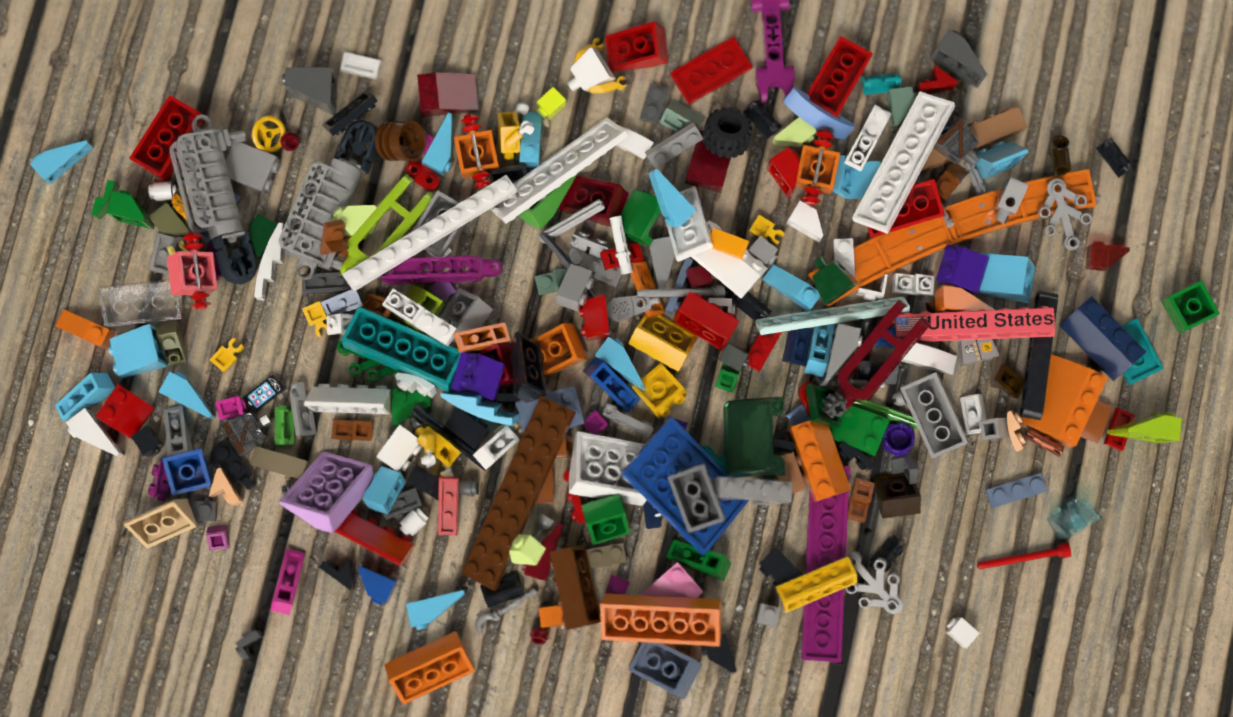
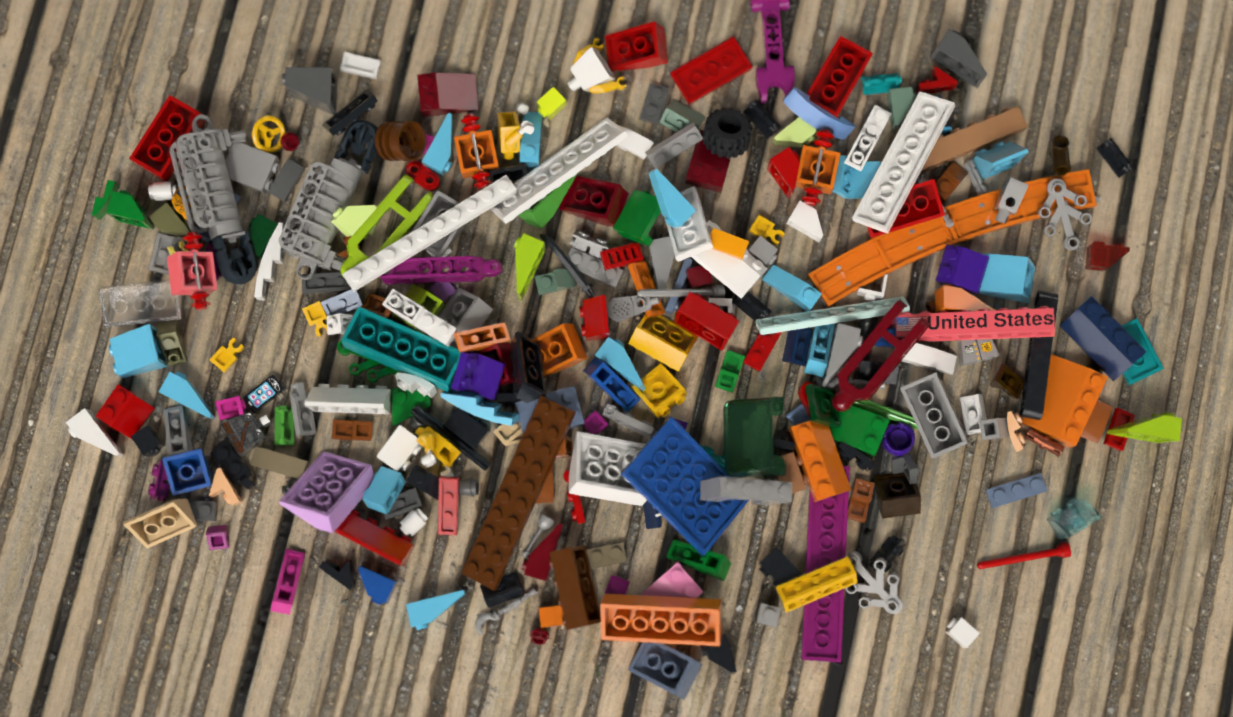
(57, 161): medium azure slope -> none
(85, 329): orange slope -> none
(87, 393): medium azure slope -> none
(249, 637): dark grey bracket -> none
(287, 179): none -> dark grey slope
(332, 237): dark orange slope -> none
(429, 667): orange slope -> none
(496, 447): white slope -> none
(526, 550): yellowish green slope -> none
(528, 257): none -> lime slope
(573, 219): light grey axle -> none
(574, 287): light grey brick -> none
(605, 519): green brick -> none
(621, 246): white pin -> none
(696, 498): dark grey slope -> none
(734, 356): pearl dark grey brick -> none
(832, 280): dark green torso -> none
(834, 405): dark grey gear -> none
(844, 253): white plate -> none
(900, 400): light grey hinge -> none
(912, 284): white slope -> none
(958, 144): torso -> none
(1190, 307): green brick -> none

